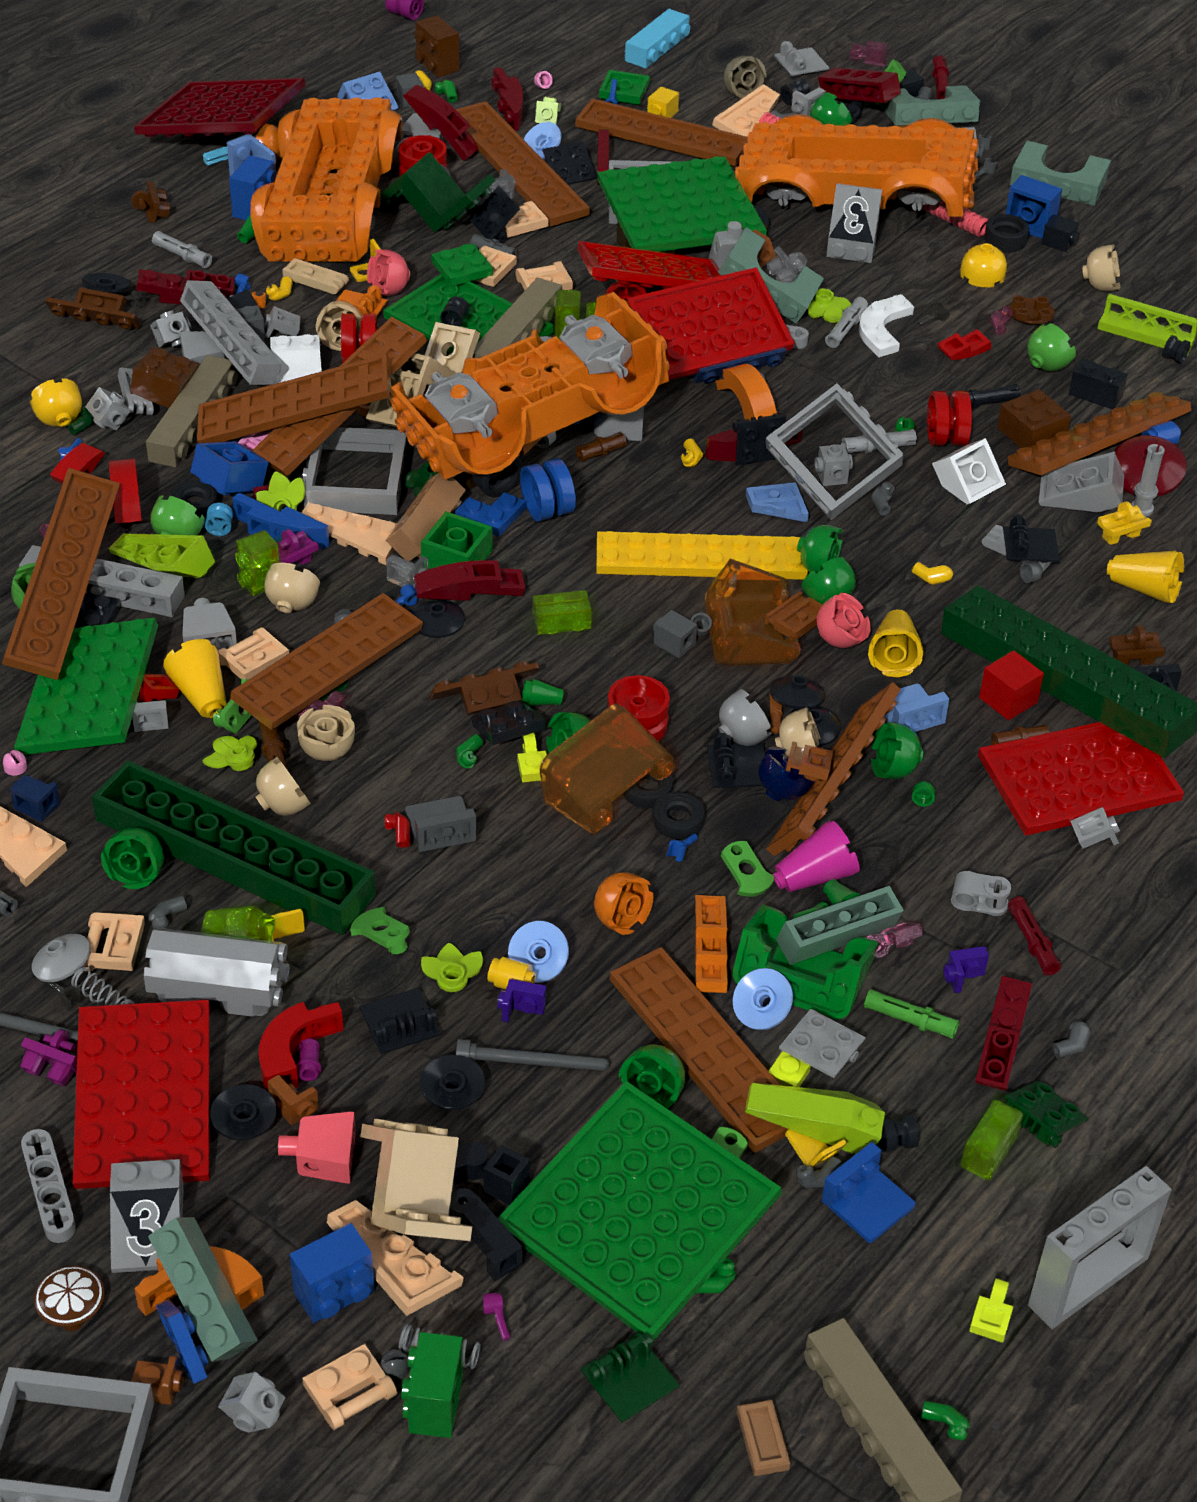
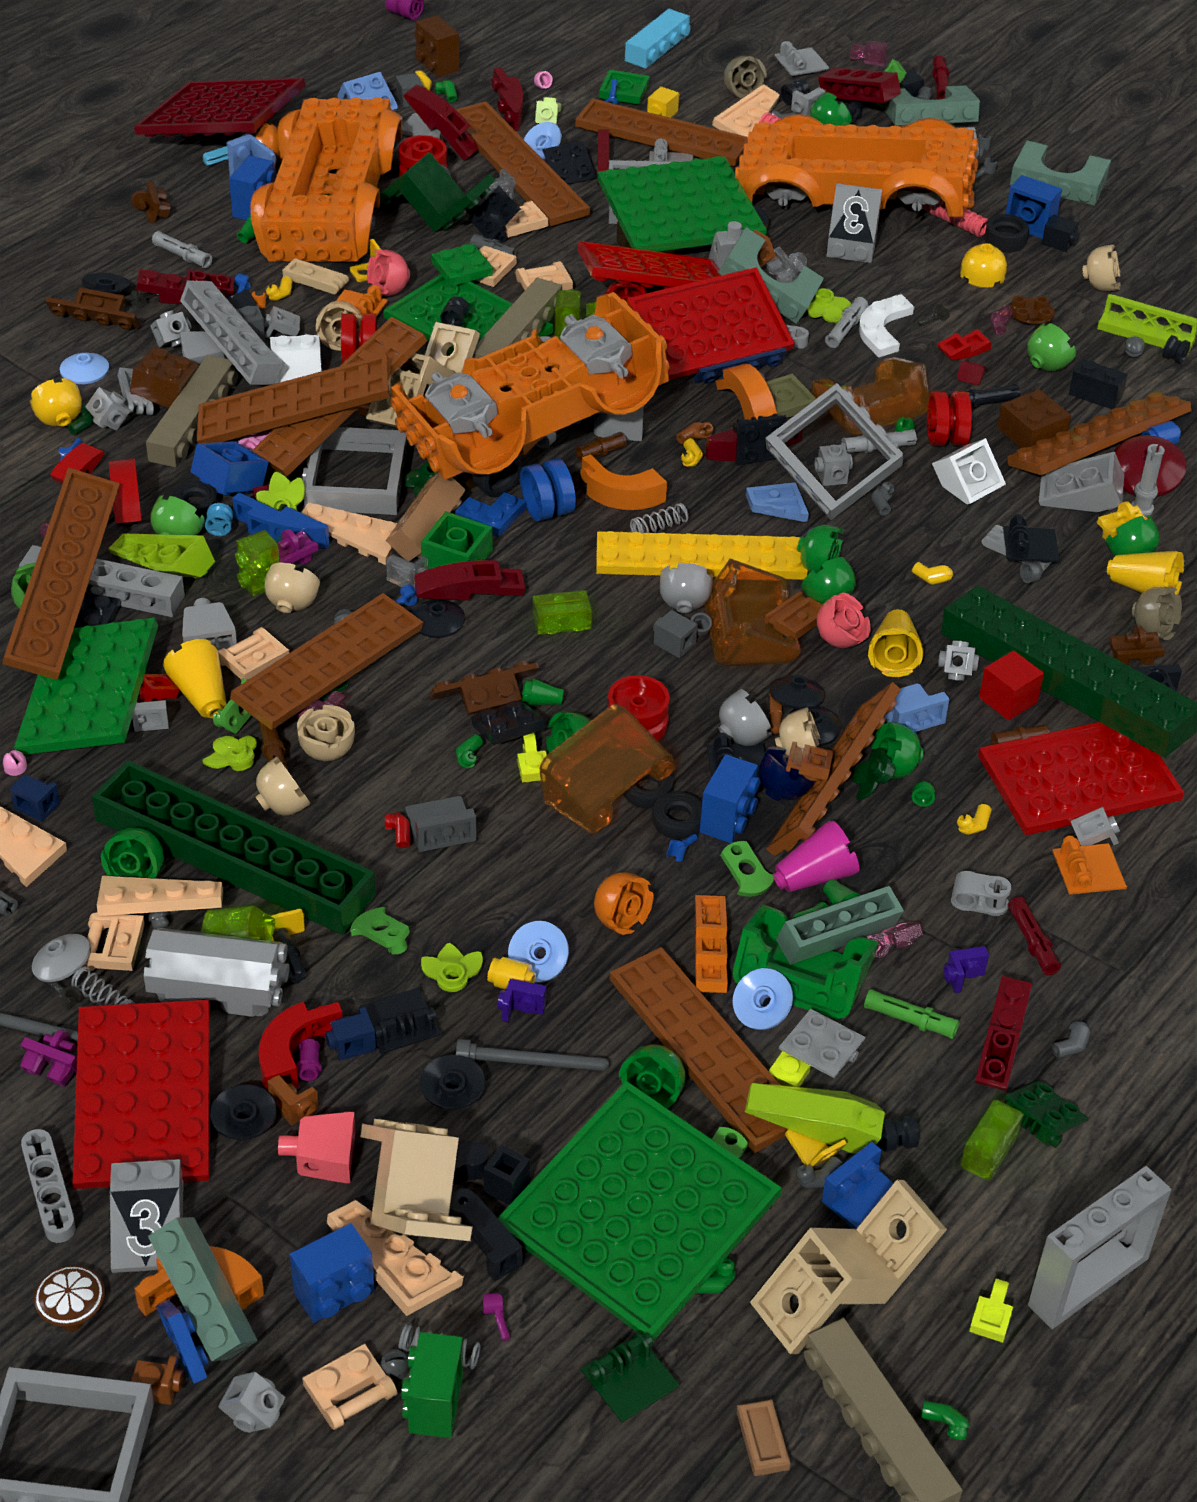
(84, 368): none -> light blue dish
(150, 895): none -> light nougat wing
(296, 970): none -> black axle
(352, 1035): none -> dark blue brick
(622, 491): none -> orange arch
(641, 528): none -> light grey piece
(660, 153): none -> light grey hinge
(685, 587): none -> light grey cylinder
(695, 431): none -> dark orange arm
(729, 799): none -> blue brick
(789, 395): none -> olive plate
(847, 1266): none -> tan bracket
(871, 772): none -> dark green plate
(898, 392): none -> clear orange windscreen
(960, 649): none -> light grey brick
(971, 372): none -> dark red slope
(978, 823): none -> yellow arm
(1088, 867): none -> orange hinge
(1134, 346): none -> dark grey hinge
(1135, 537): none -> green cylinder
(1158, 611): none -> dark tan cylinder

